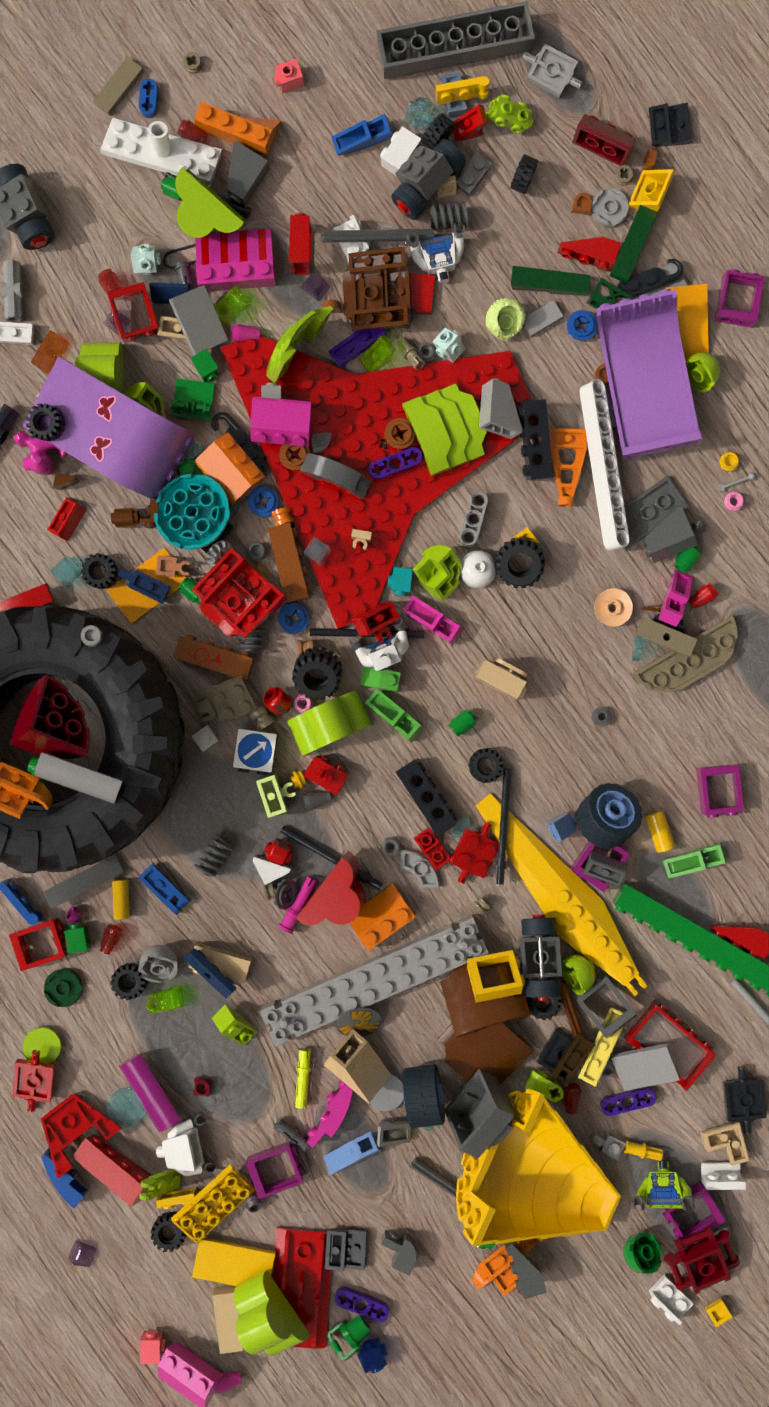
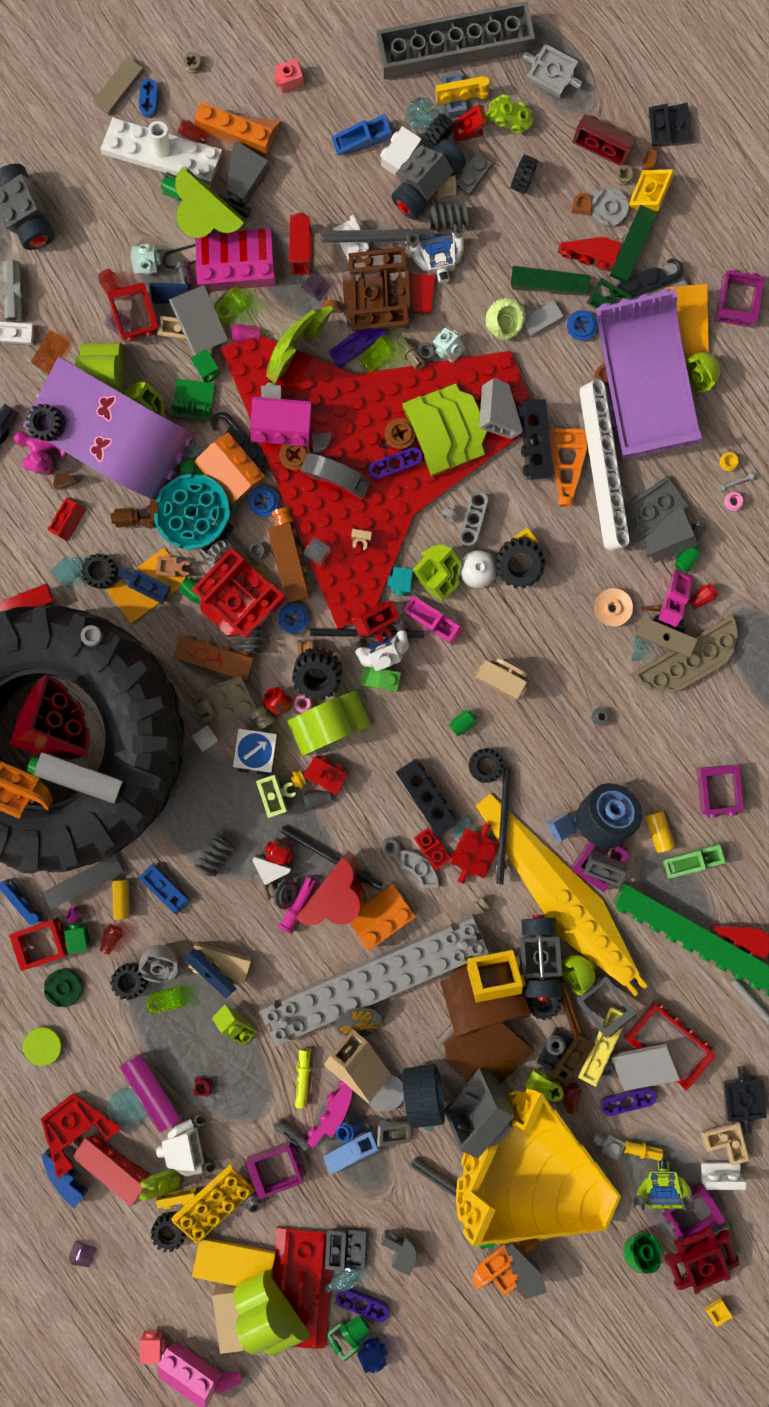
(33, 1080): red plate -> none
(343, 1281): none -> clear light blue plant
(348, 1131): none -> blue cone
(394, 715): bright green slope -> none
(450, 513): none -> light grey plate
(558, 1050): none -> flat silver plate
(670, 1299): white bracket -> none

